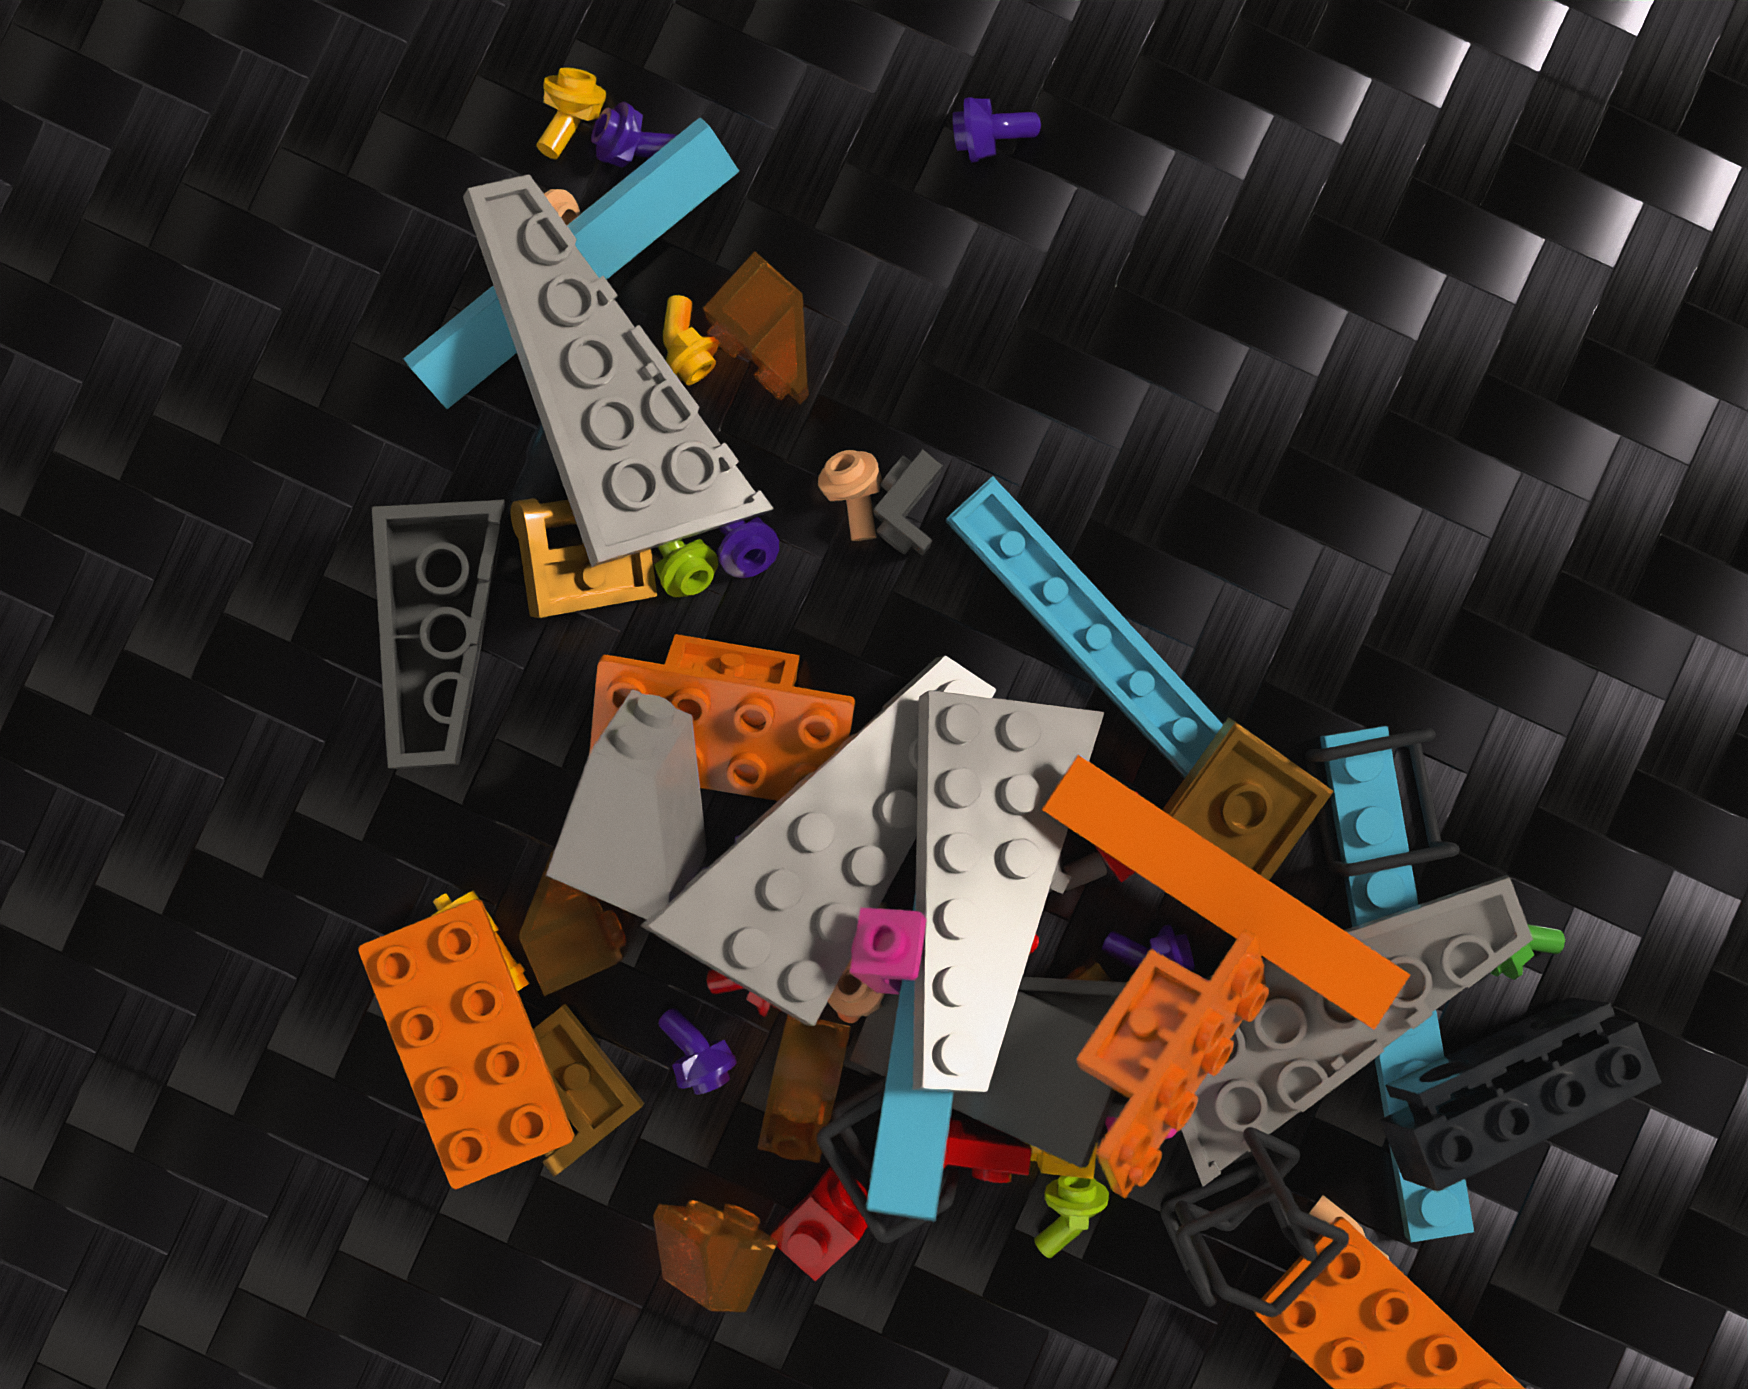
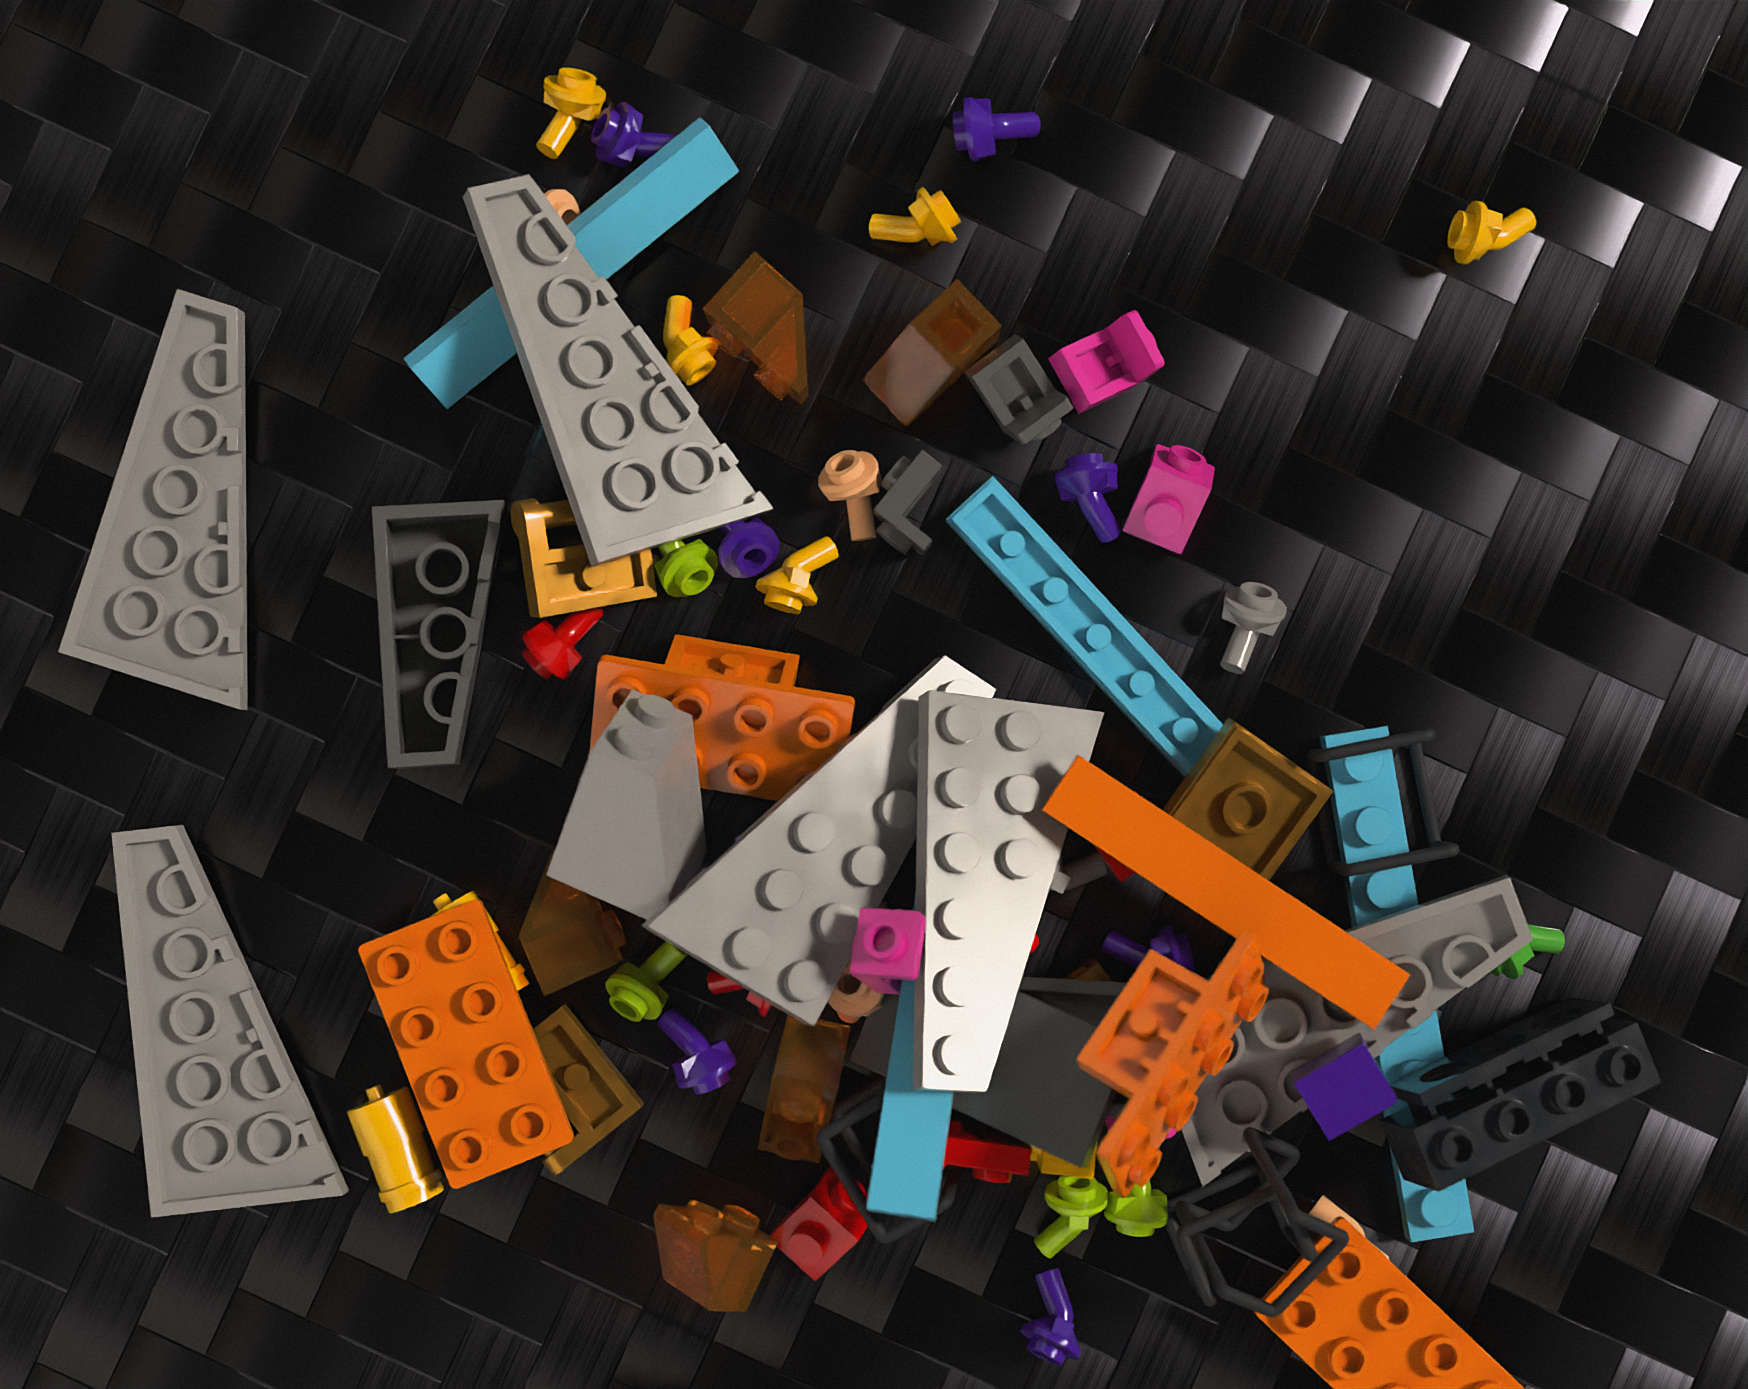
(171, 547): none -> light grey wing
(211, 1073): none -> light grey wing
(394, 1143): none -> yellow piece
(551, 648): none -> red plate
(636, 990): none -> lime plate
(789, 586): none -> yellow plate
(931, 219): none -> yellow plate
(933, 352): none -> clear orange slope
(1018, 392): none -> dark grey bracket
(1053, 1334): none -> dark purple plate
(1085, 482): none -> dark purple plate
(1107, 362): none -> dark pink bracket
(1139, 1211): none -> lime plate
(1170, 497): none -> dark pink bracket
(1254, 611): none -> light grey plate
(1343, 1086): none -> dark purple panel
(1482, 230): none -> yellow plate

